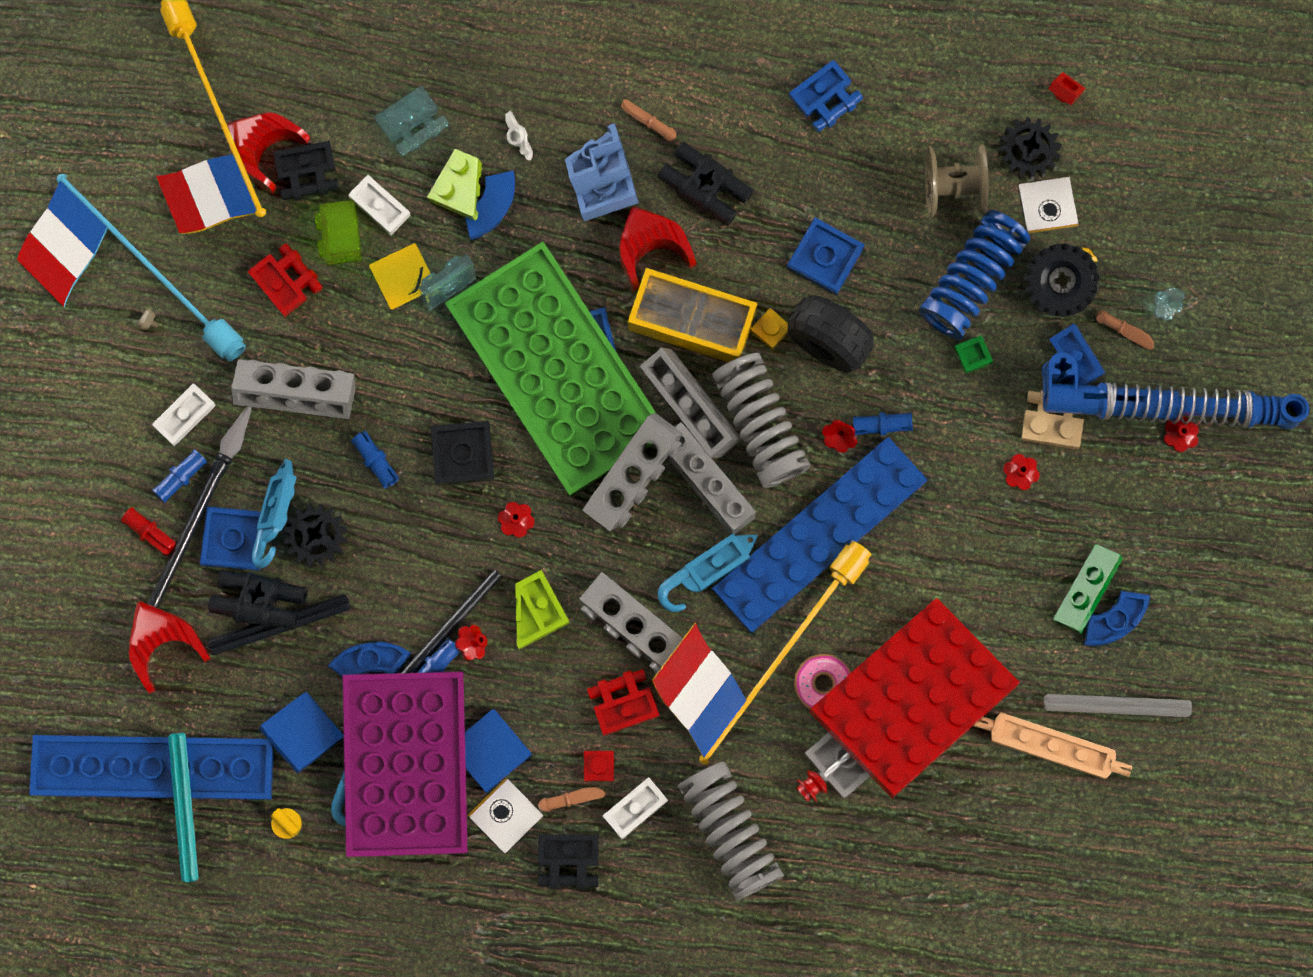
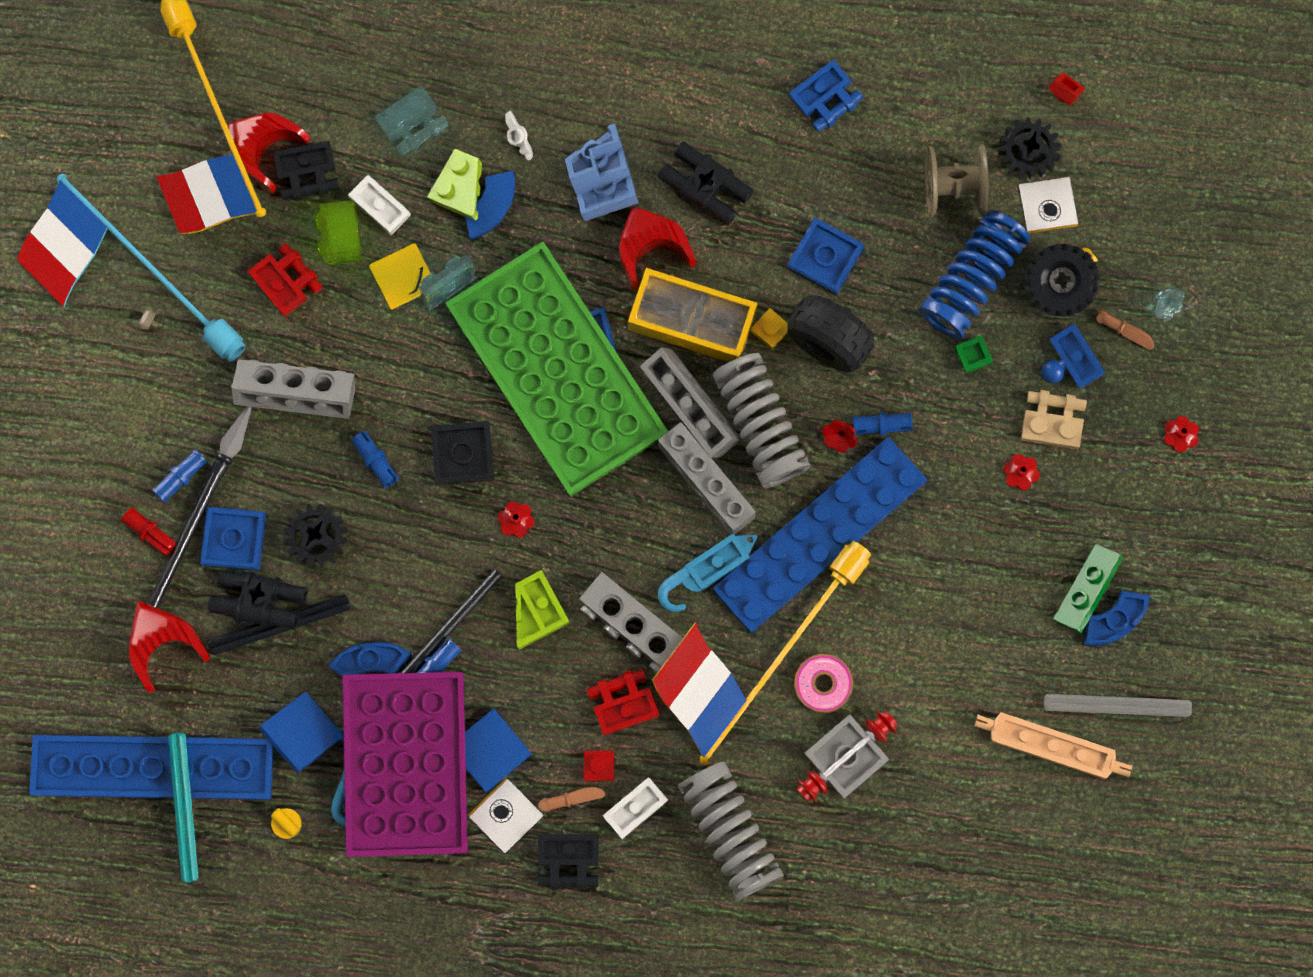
(184, 414): white plate -> none
(273, 512): dark azure plate -> none
(471, 642): red plant -> none
(601, 504): light grey brick -> none
(652, 123): nougat piece -> none
(914, 697): red plate -> none
(1109, 400): blue piece -> none

